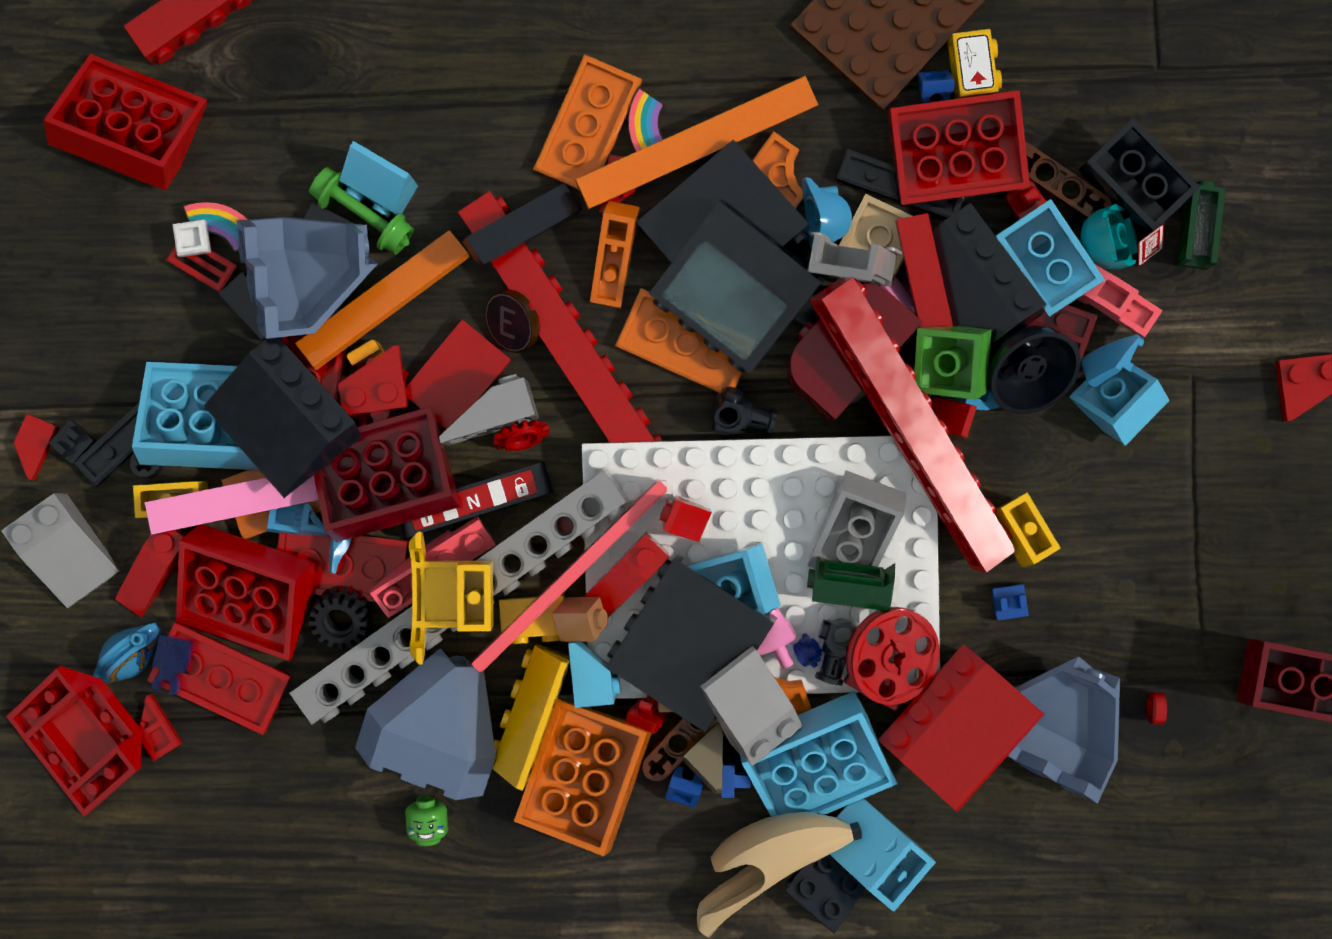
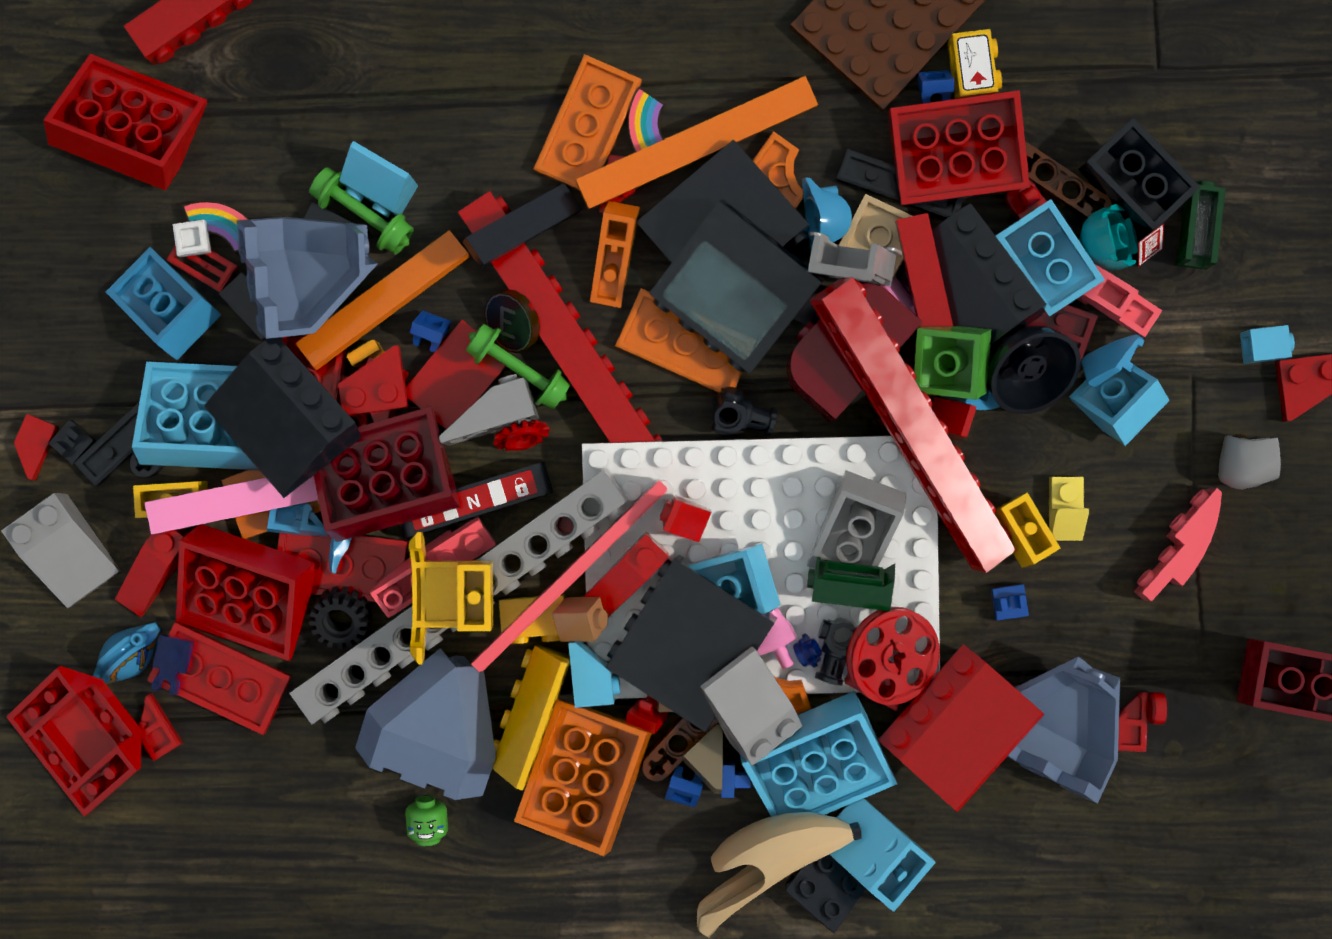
(163, 303): none -> dark azure slope
(430, 328): none -> blue tile
(552, 390): none -> bright green piece
(1067, 509): none -> light yellow slope
(1134, 724): none -> red tile
(1191, 538): none -> coral slope
(1249, 462): none -> light grey piece
(1266, 344): none -> medium azure brick

